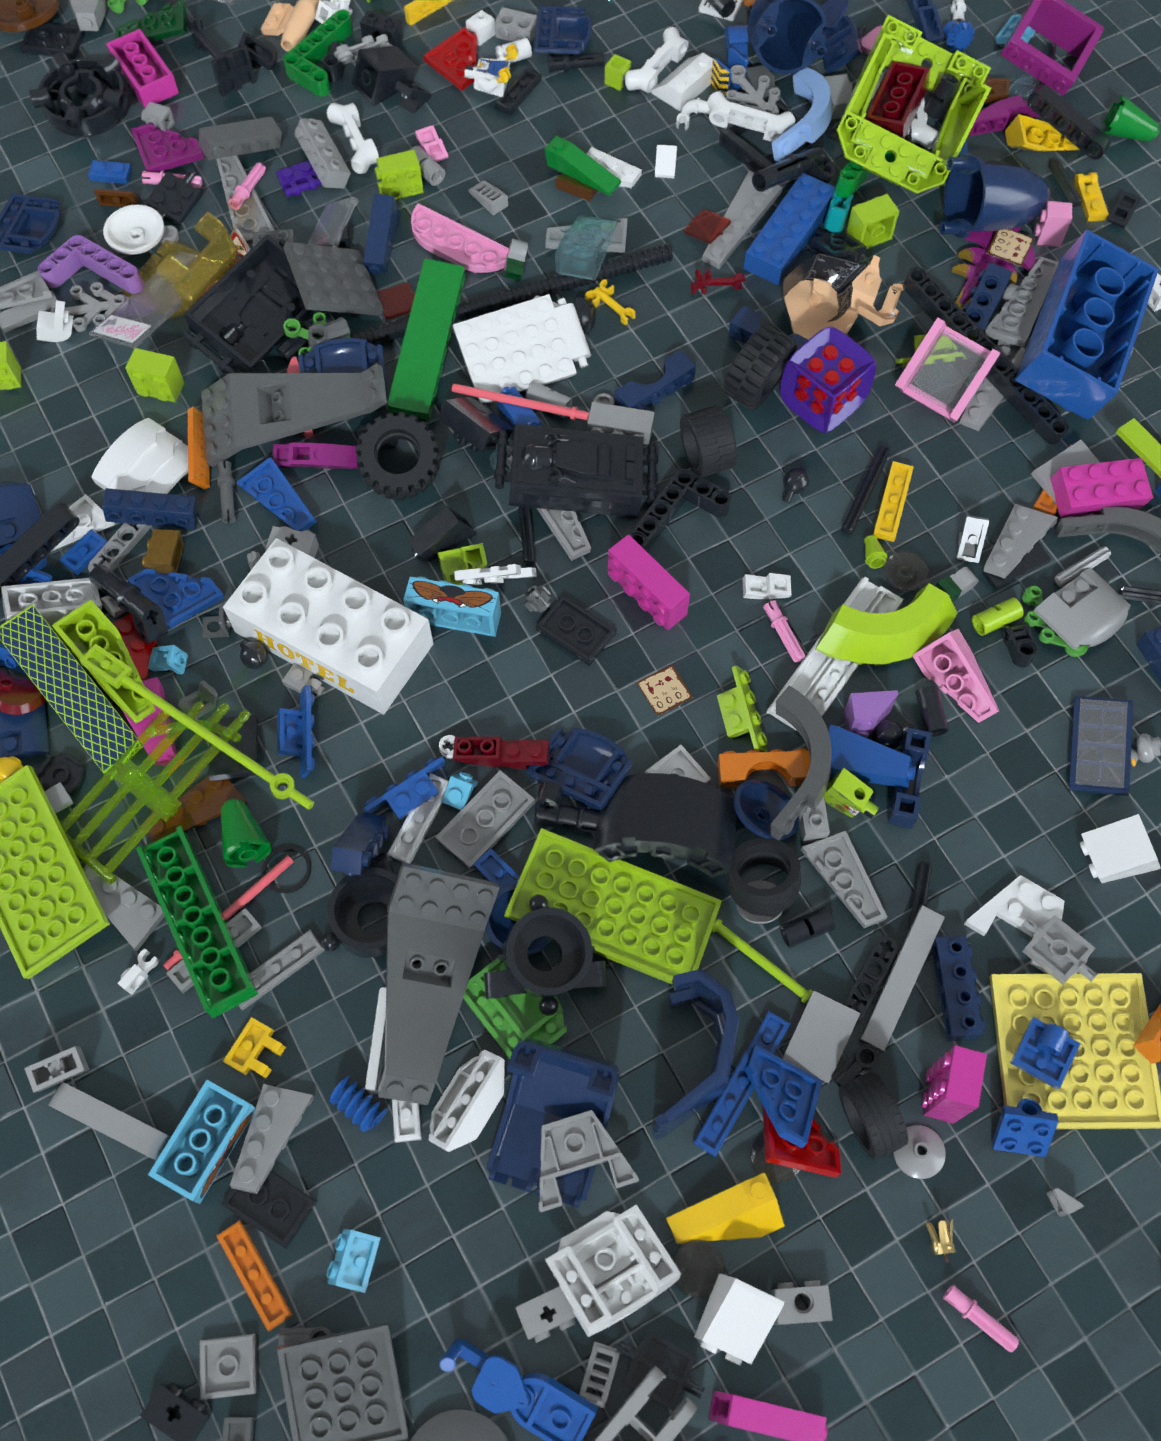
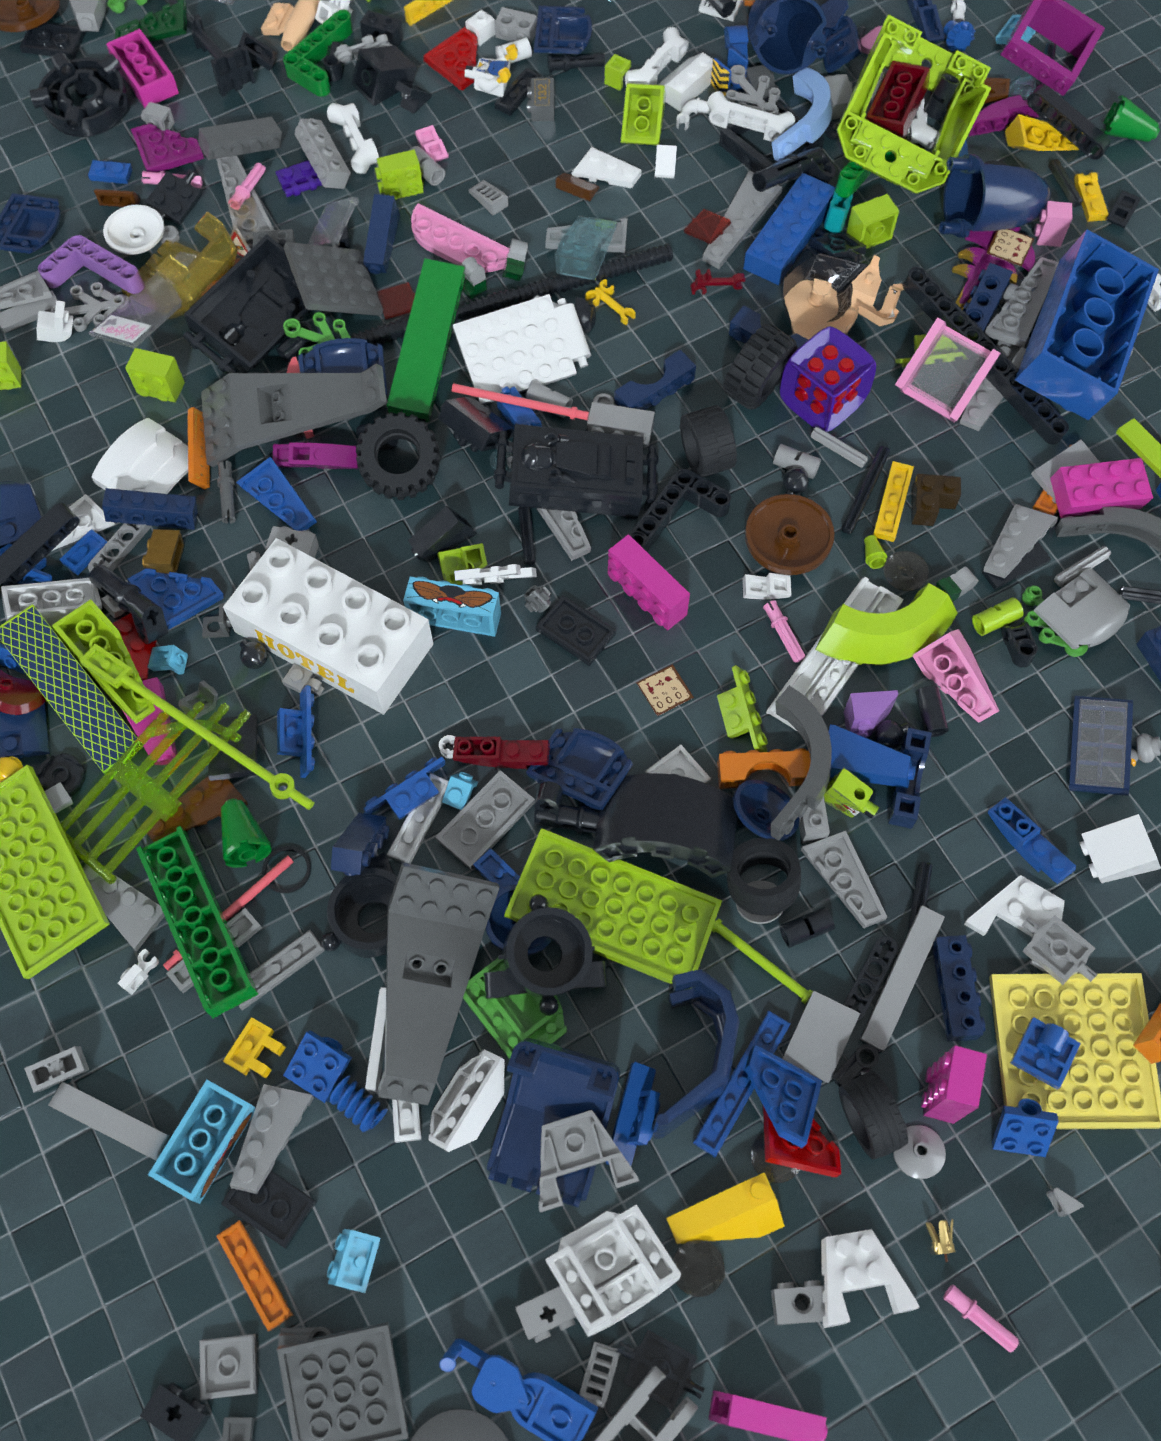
(318, 1065): none -> blue plate
(333, 330): dark grey piece -> none
(474, 278): none -> leg
(542, 99): none -> dark grey brick
(575, 163): green slope -> none
(636, 1111): none -> blue bracket
(643, 114): none -> lime slope
(737, 1319): white slope -> none
(789, 534): none -> reddish brown dish
(791, 458): none -> light grey pin
(839, 447): none -> light grey axle
(859, 1263): none -> white wing
(932, 493): none -> dark brown brick
(972, 538): slope -> none
(1029, 843): none -> blue slope

